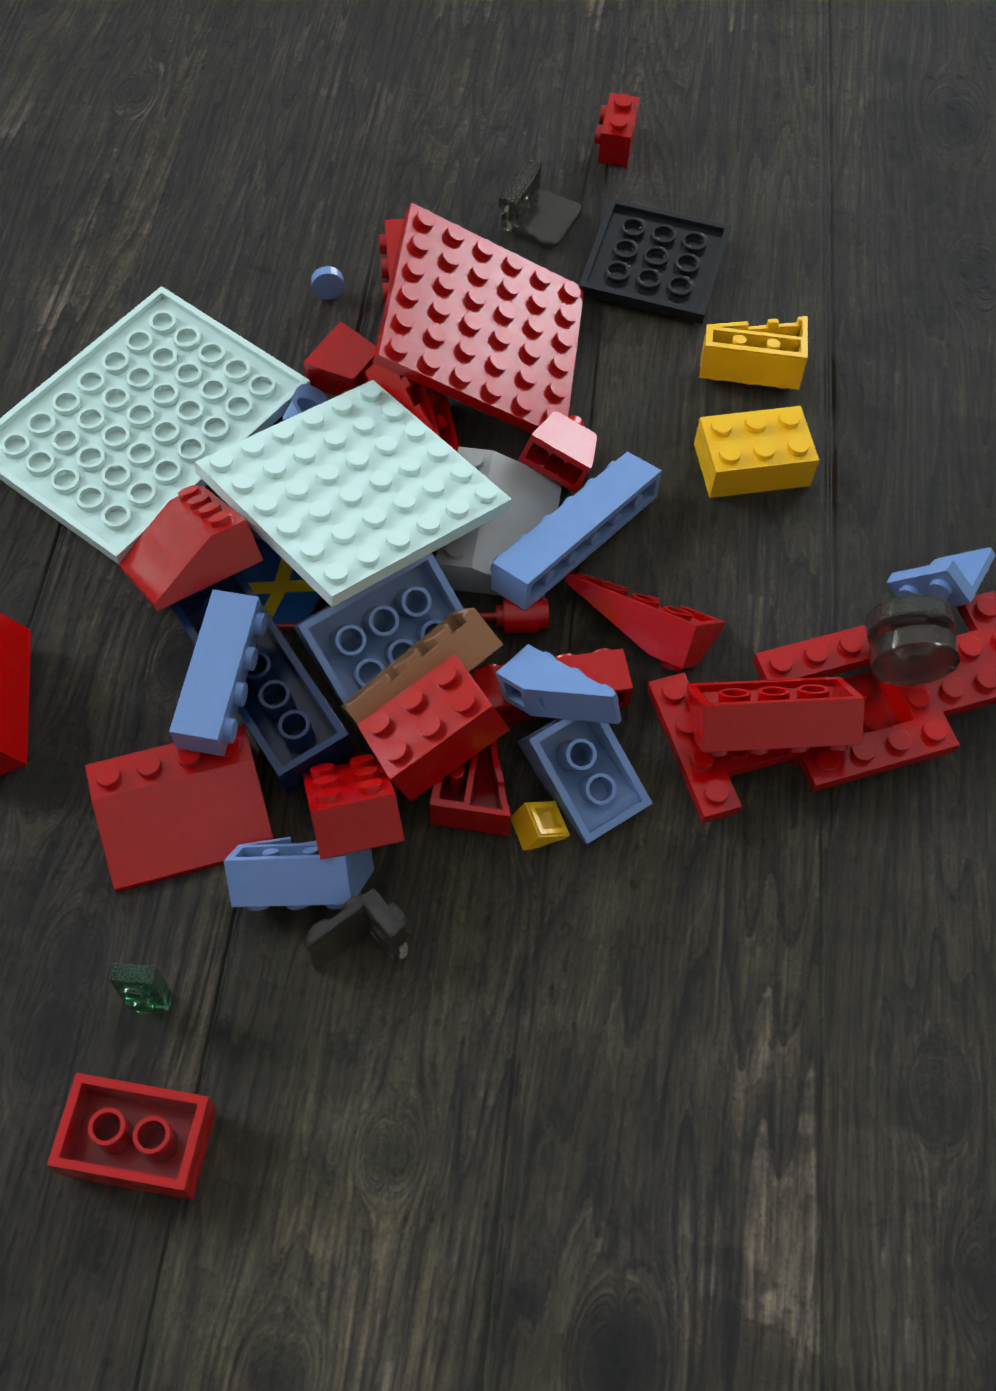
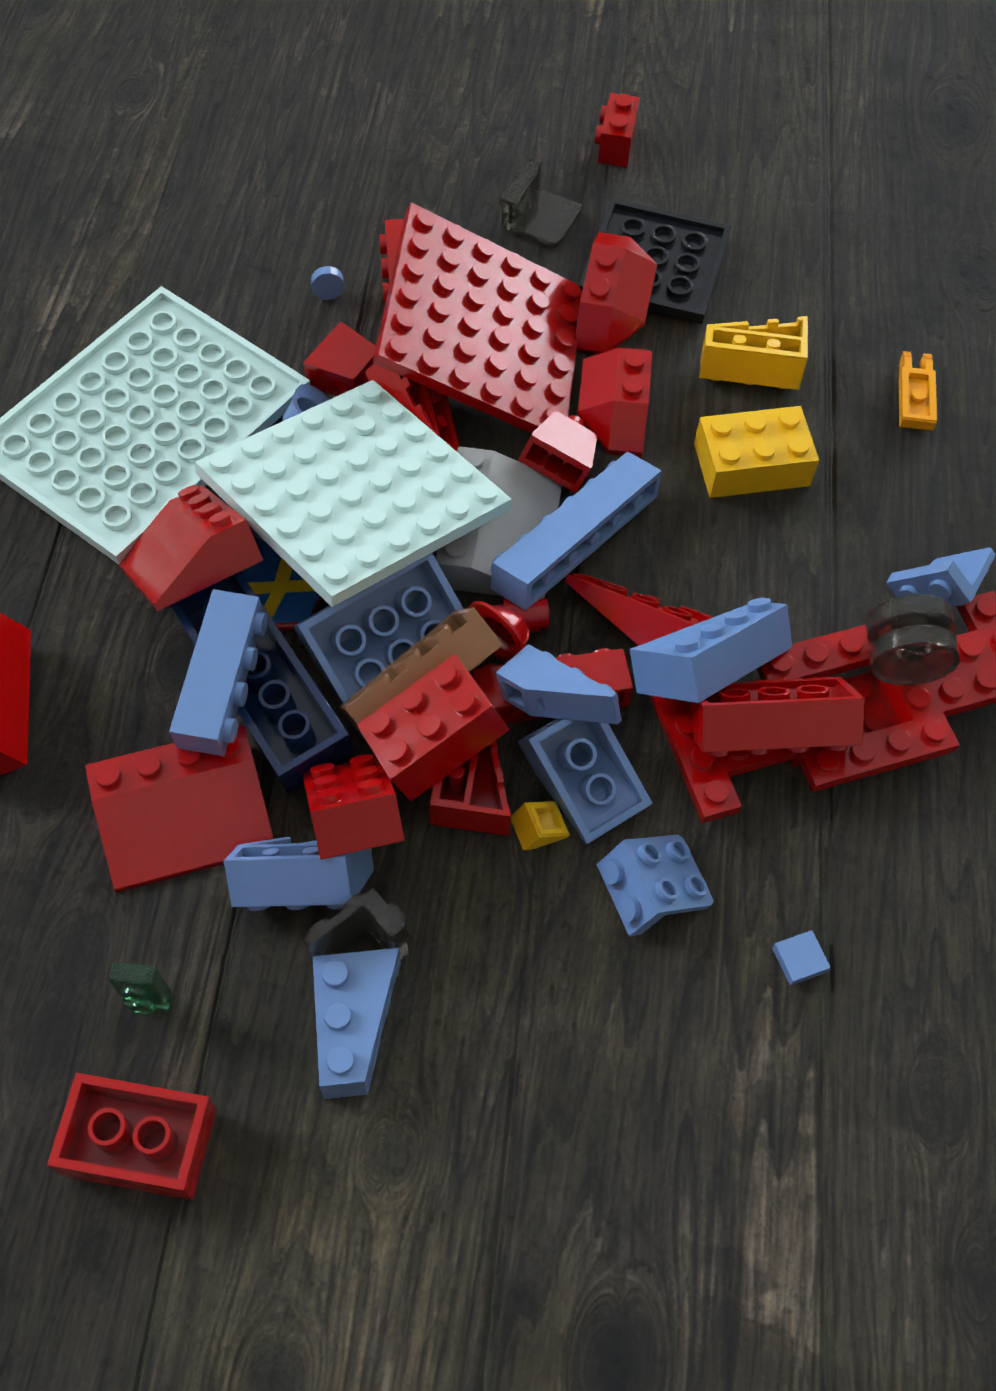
(351, 1011): none -> medium blue wedge
(507, 626): none -> red piece
(614, 293): none -> red wedge
(616, 398): none -> red wedge
(653, 880): none -> medium blue bracket
(712, 653): none -> medium blue wedge
(801, 957): none -> medium blue tile
(917, 393): none -> light orange hinge

